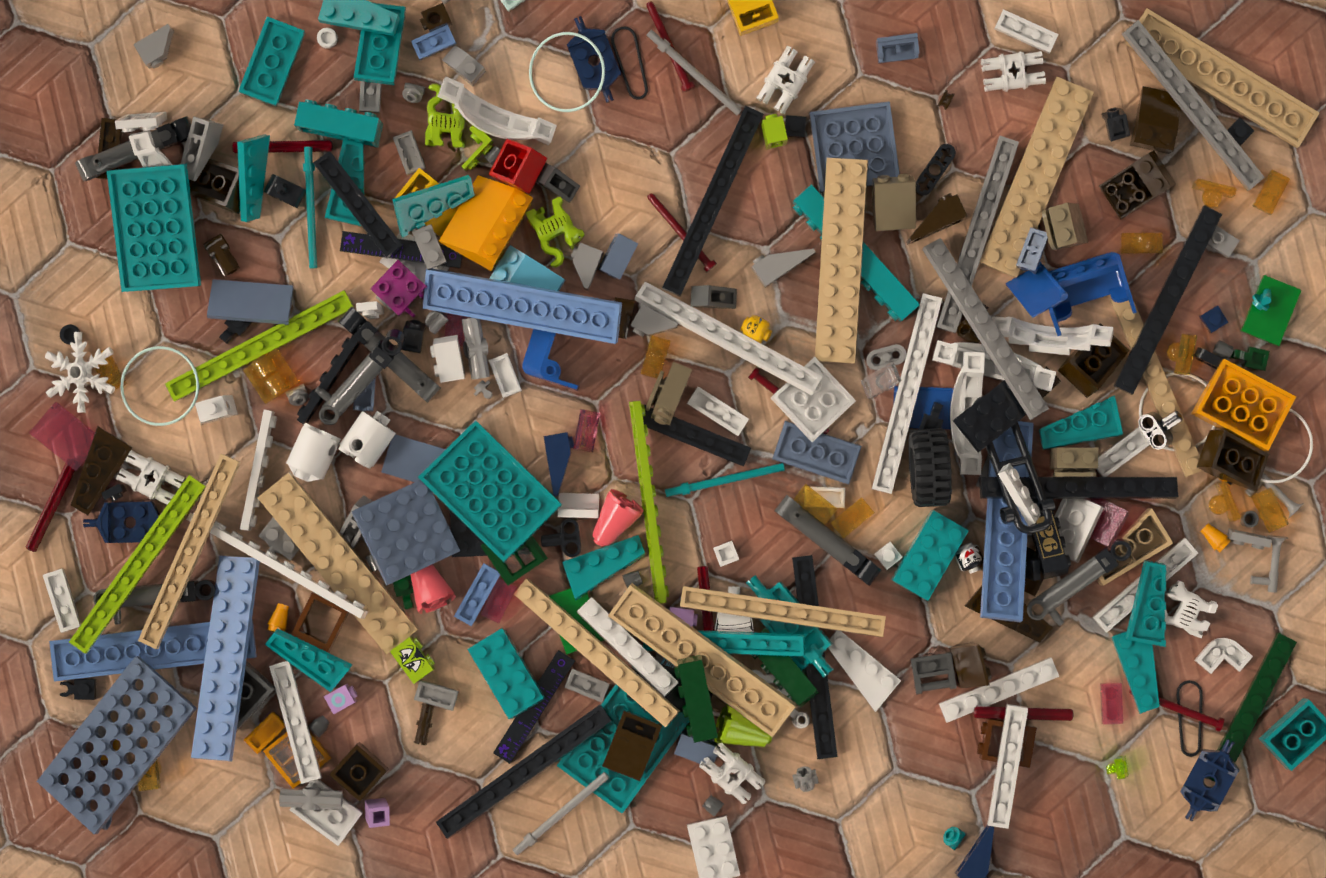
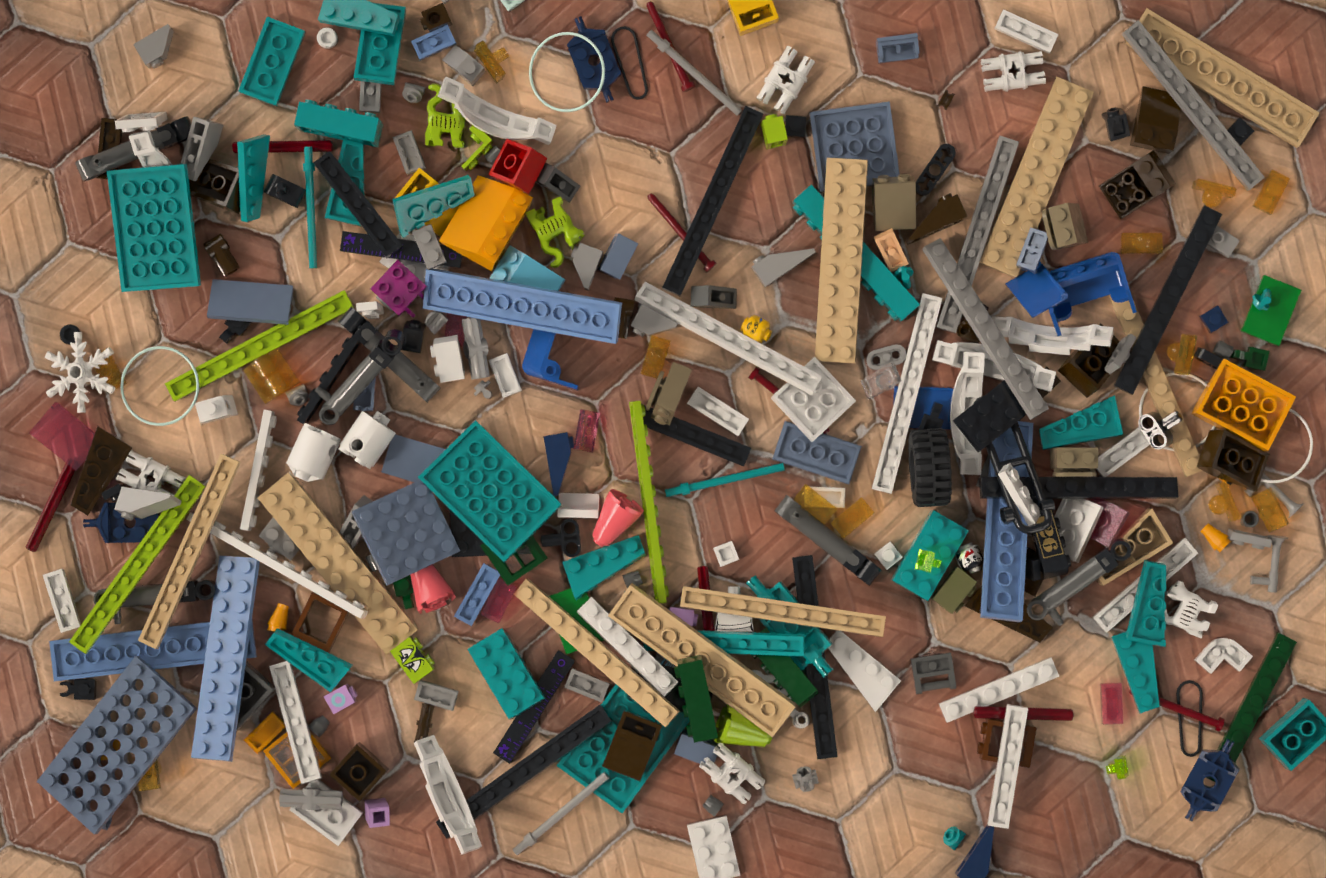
(143, 503): none -> light grey slope
(447, 795): none -> white piece
(492, 60): none -> clear yellow tile
(891, 250): none -> light nougat plate
(904, 273): none -> teal plate
(926, 561): none -> clear neon green tile
(954, 590): none -> olive brick
(969, 665): dark brown slope -> none
(1120, 354): none -> light grey plate

